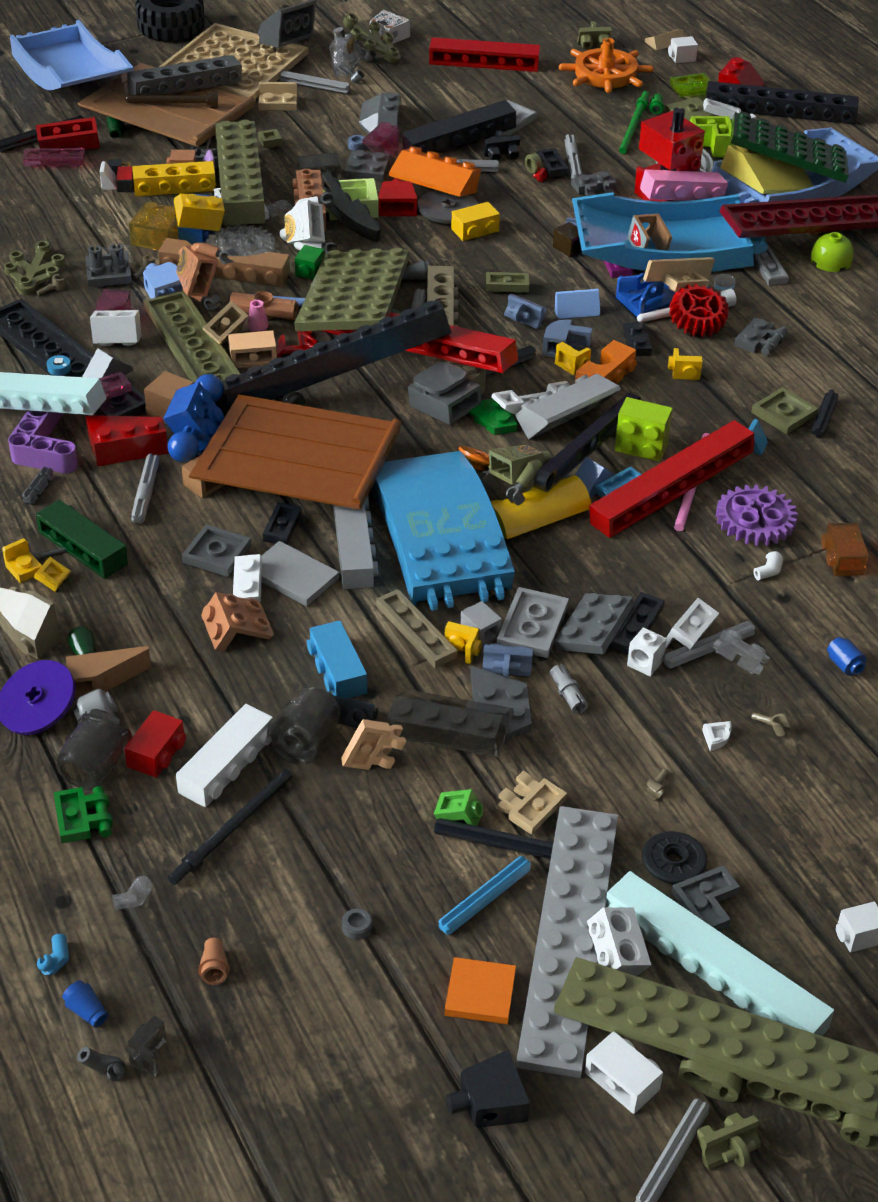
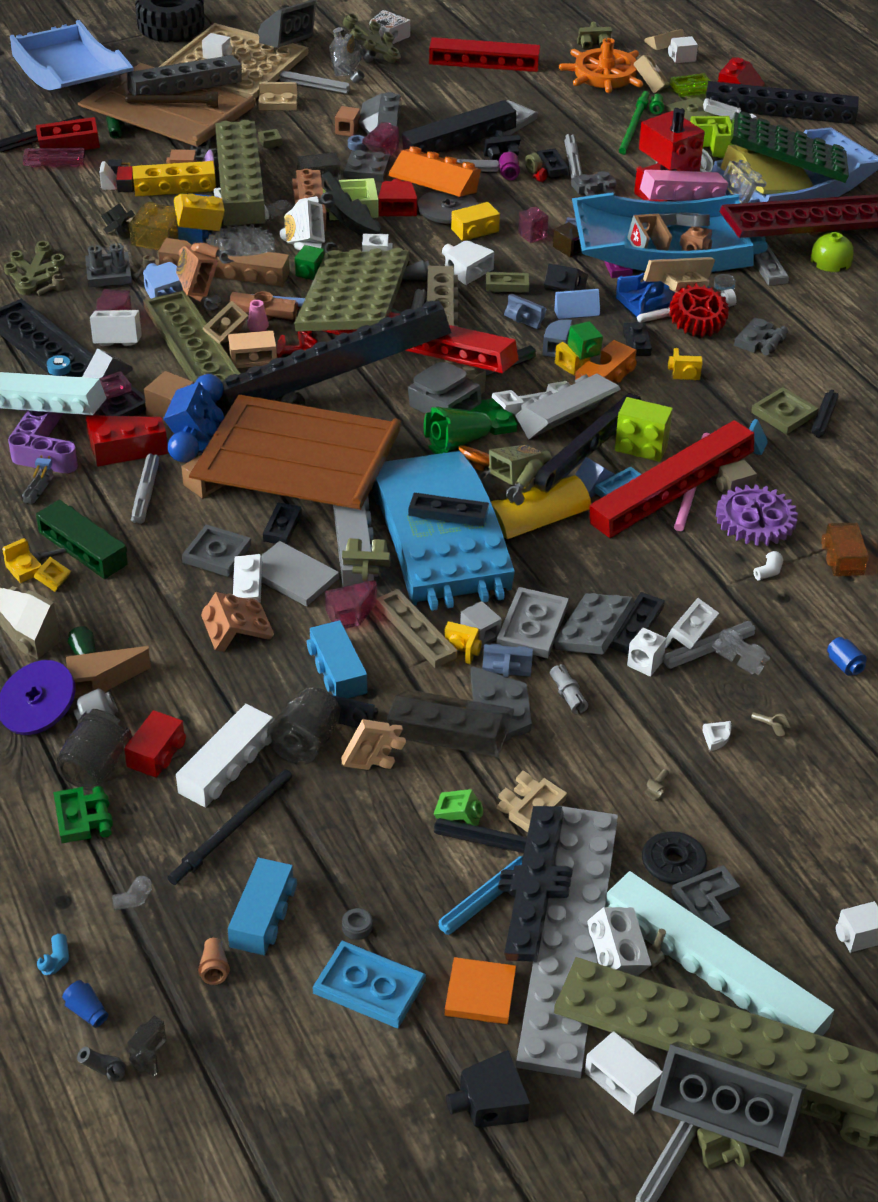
(42, 463): none -> medium blue piece
(117, 219): none -> pearl dark grey hips
(216, 46): none -> white brick
(262, 906): none -> dark azure brick
(347, 121): none -> nougat brick
(351, 603): none -> clear pink slope
(364, 560): none -> olive hips
(369, 984): none -> dark azure tile
(374, 241): none -> white brick
(448, 509): none -> black plate
(454, 428): none -> green cone
(469, 260): none -> white torso
(509, 165): none -> magenta brick
(533, 224): none -> clear pink brick
(535, 883): none -> black hinge
(564, 278): none -> black torso
(585, 340): none -> green brick
(651, 73): none -> tan slope
(655, 953): none -> dark tan hand
(684, 219): none -> dark grey beam
(696, 239): none -> nougat brick
(729, 1098): none -> dark grey slope
(735, 475): none -> dark tan brick
(742, 180): none -> clear bracket

